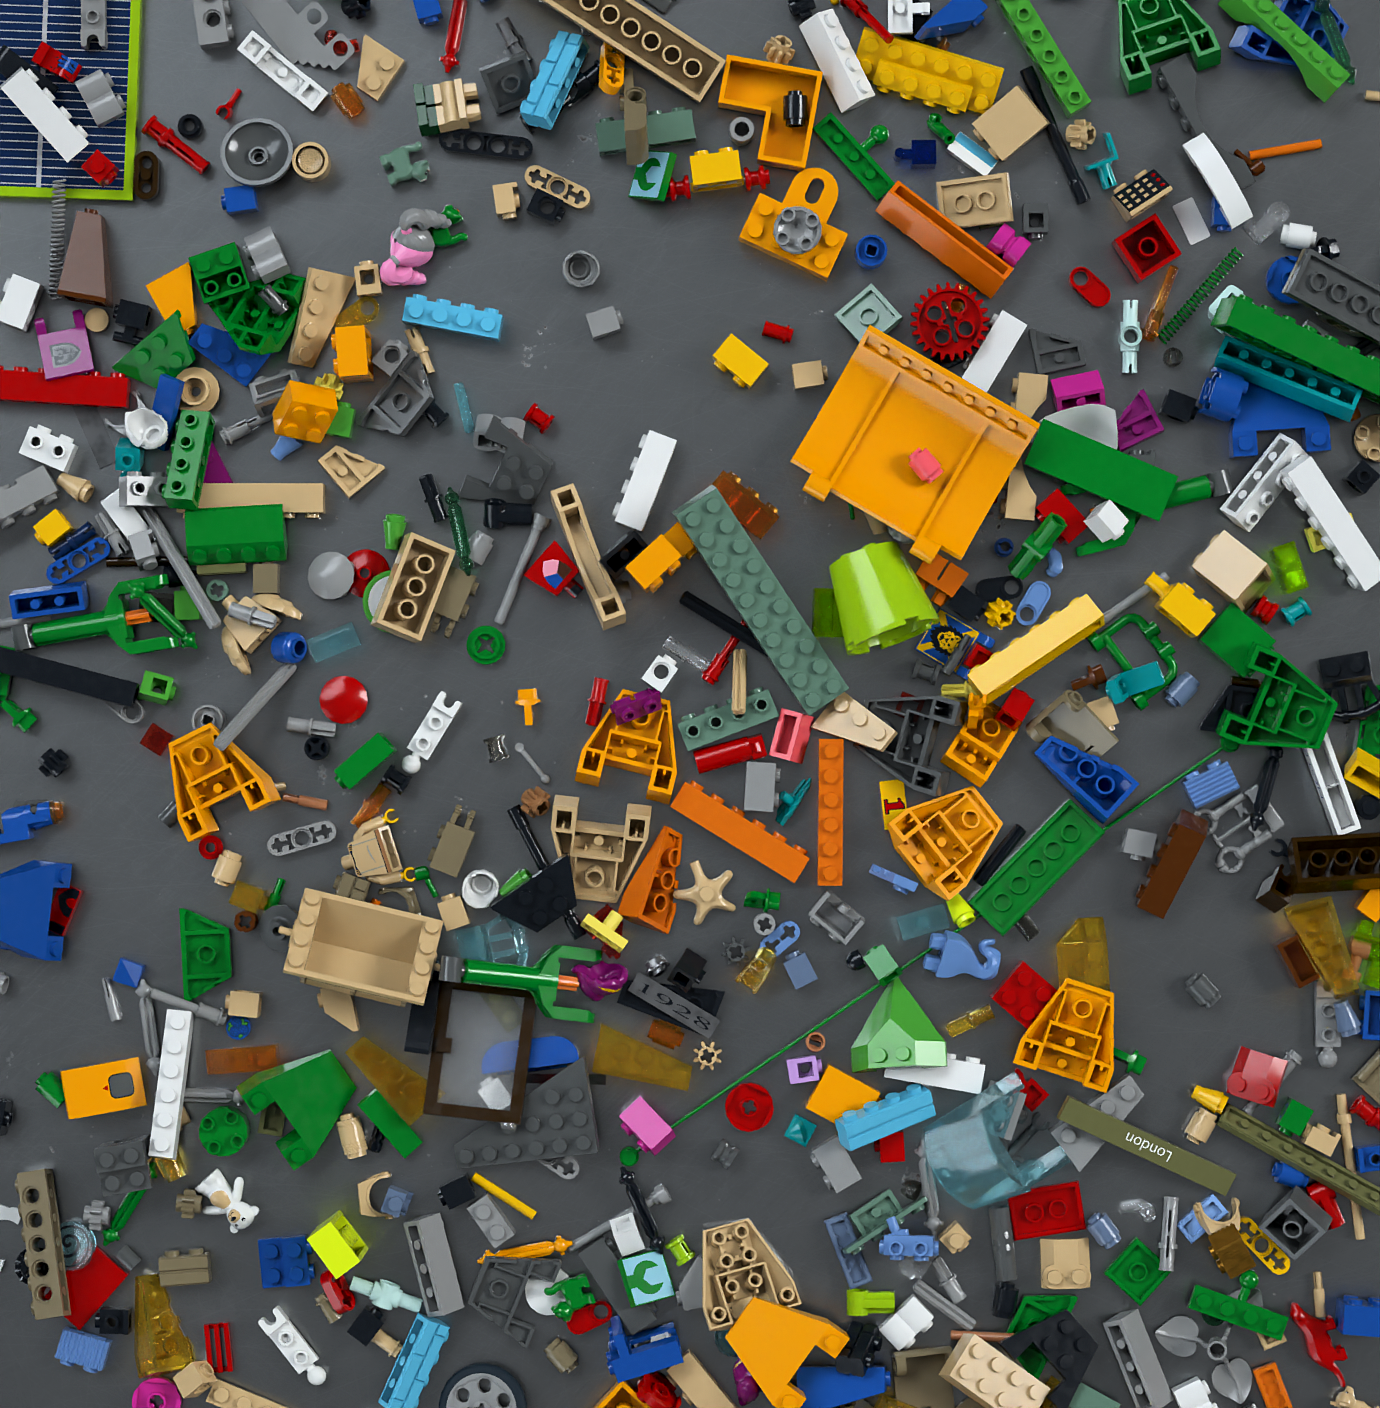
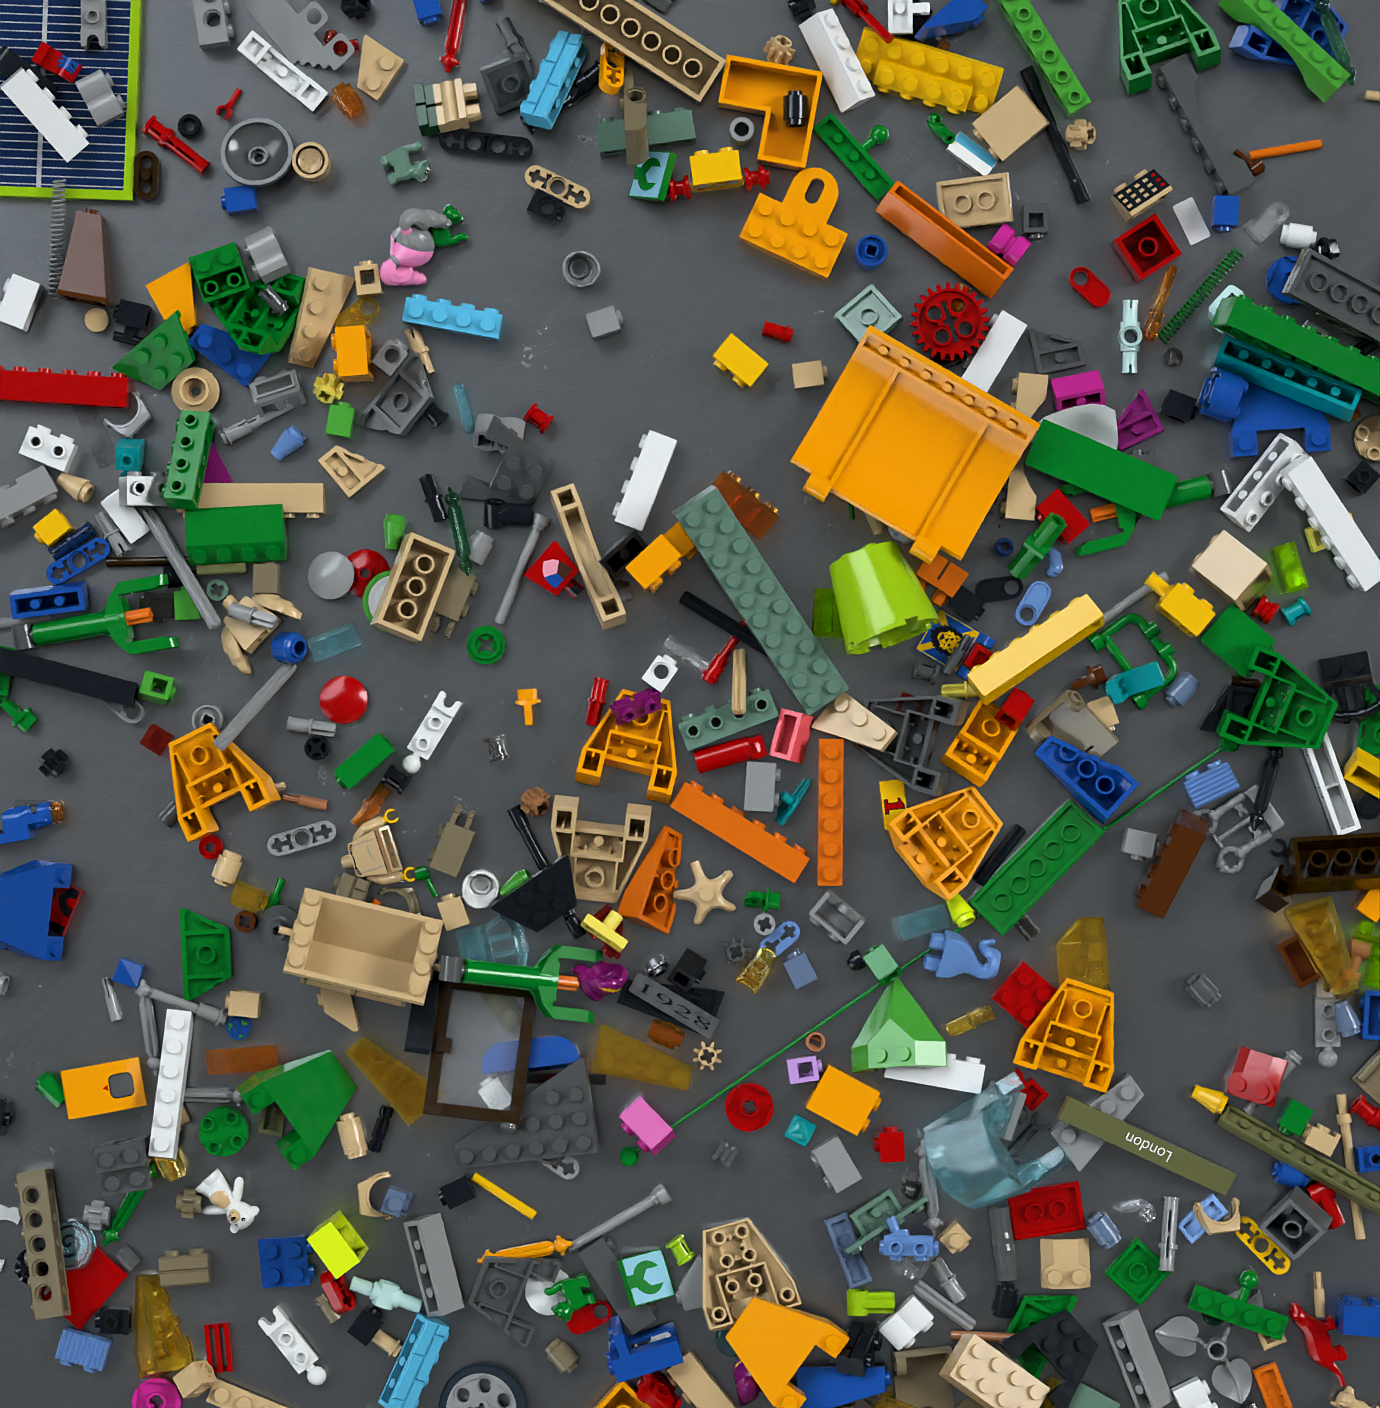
(65, 351): flag -> none
(100, 168): red brick -> none
(144, 550): light grey brick -> none
(146, 428): white hair -> none
(162, 615): green wheel -> none
(167, 403): blue tile -> none
(305, 411): light orange brick -> none
(389, 1123): green tile -> none
(491, 1220): light grey brick -> none
(506, 200): tan brick -> none
(519, 747): light grey hinge -> none
(627, 1234): white brick -> none
(642, 1210): black wheel -> none
(797, 230): light grey dish -> none
(885, 1116): medium azure brick -> none
(900, 883): medium blue wing -> none
(921, 154): clear blue brick -> none
(925, 465): coral brick -> none
(976, 709): light orange plate -> none
(999, 613): yellow gear -> none
(1103, 166): teal bracket -> none
(1106, 521): white brick -> none
(1134, 1063): green piece -> none
(1200, 1126): tan brick -> none
(1219, 180): white slope -> none
(1231, 1251): pearl gold brick -> none

